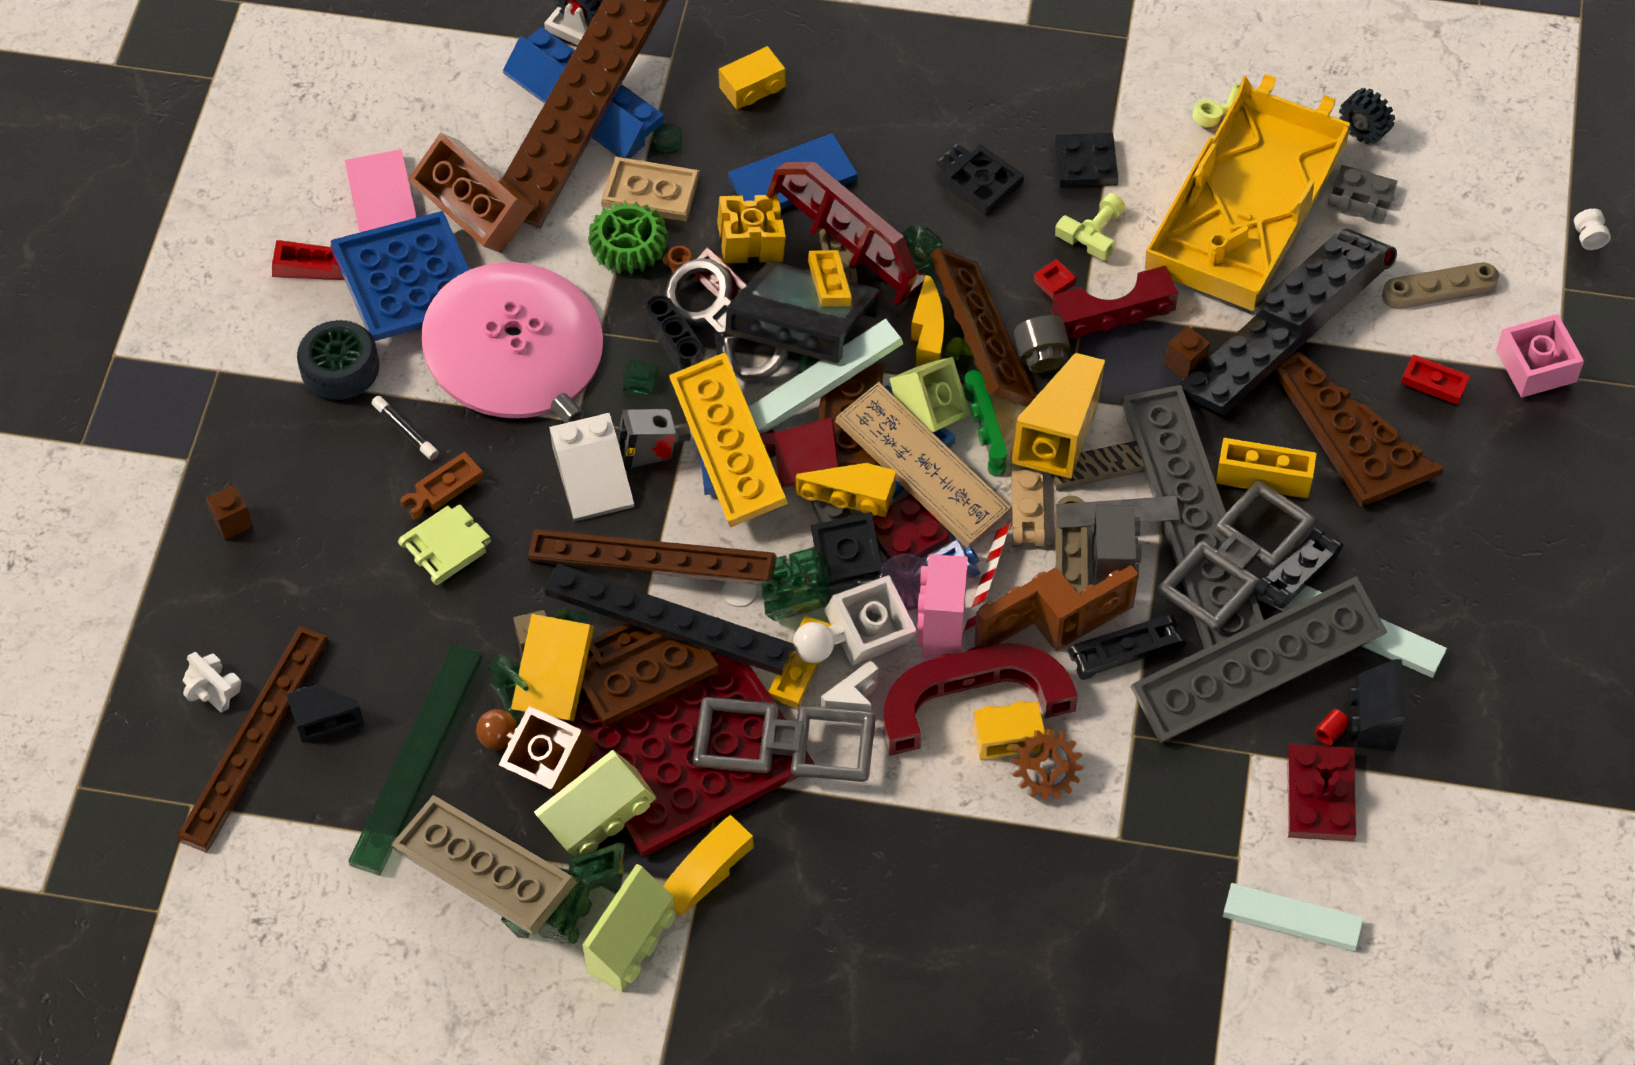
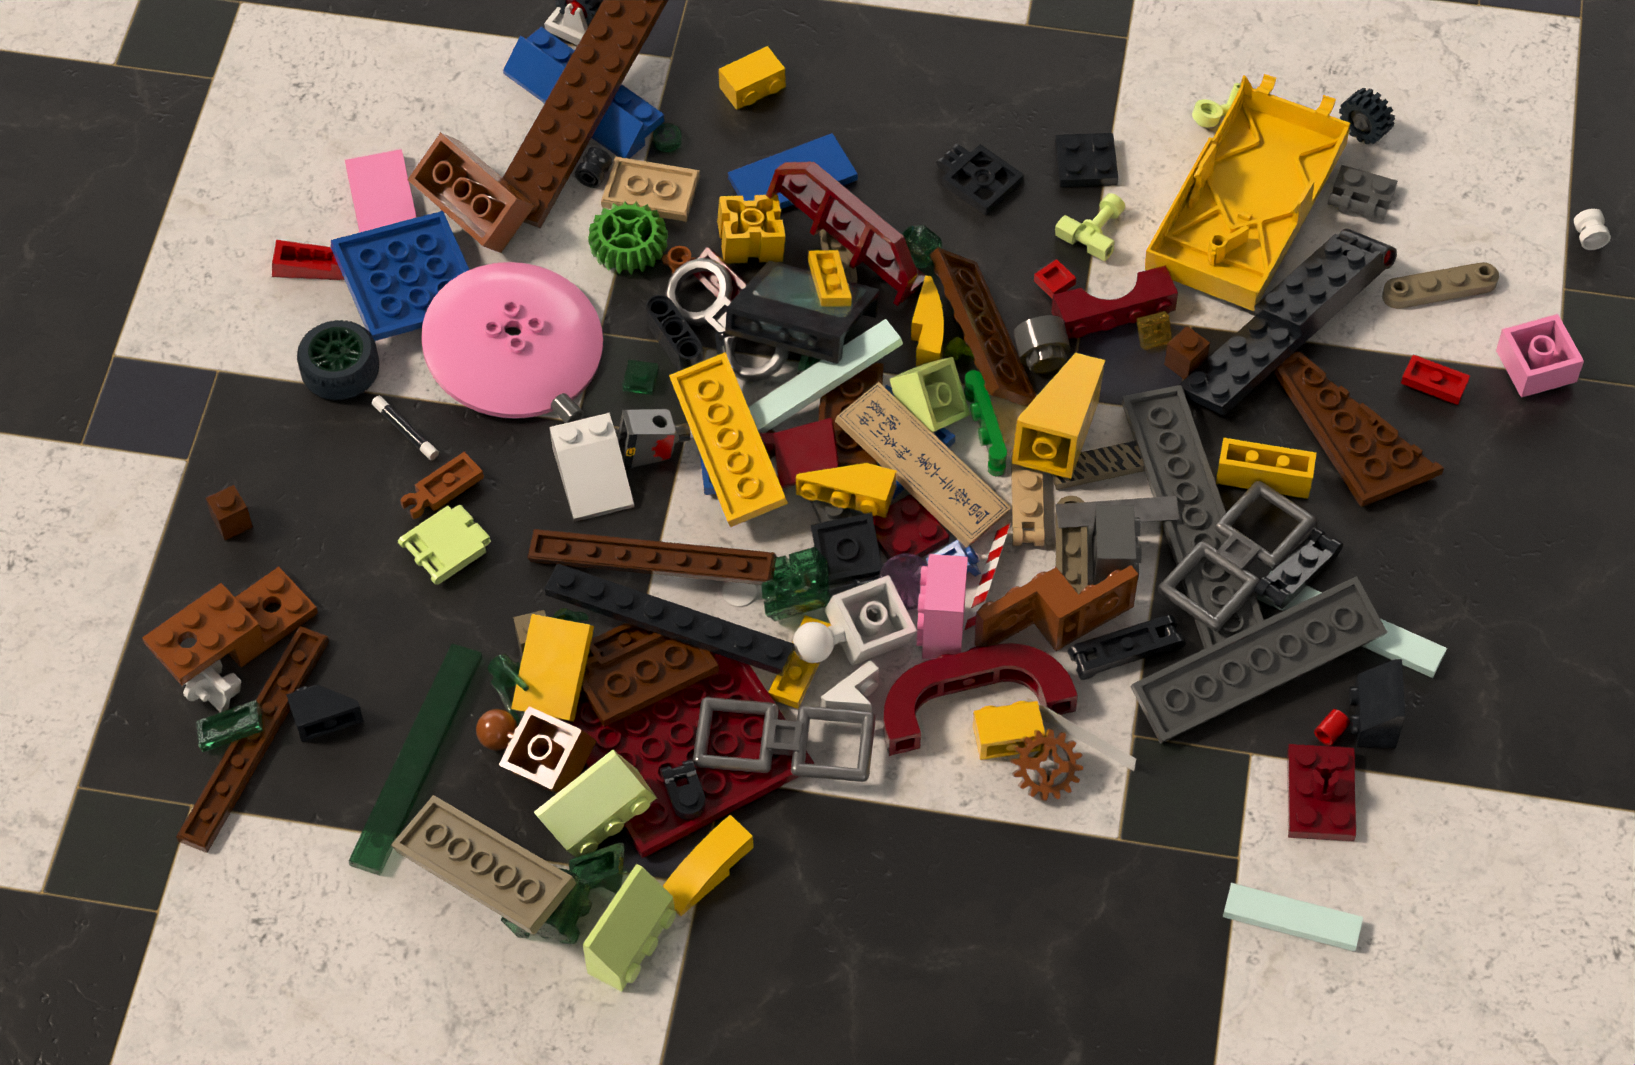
(229, 726): none -> clear green tile
(230, 625): none -> dark orange bracket
(593, 167): none -> black wheel
(686, 800): none -> black plate
(1086, 737): none -> white sticker
(1154, 330): none -> clear yellow tile

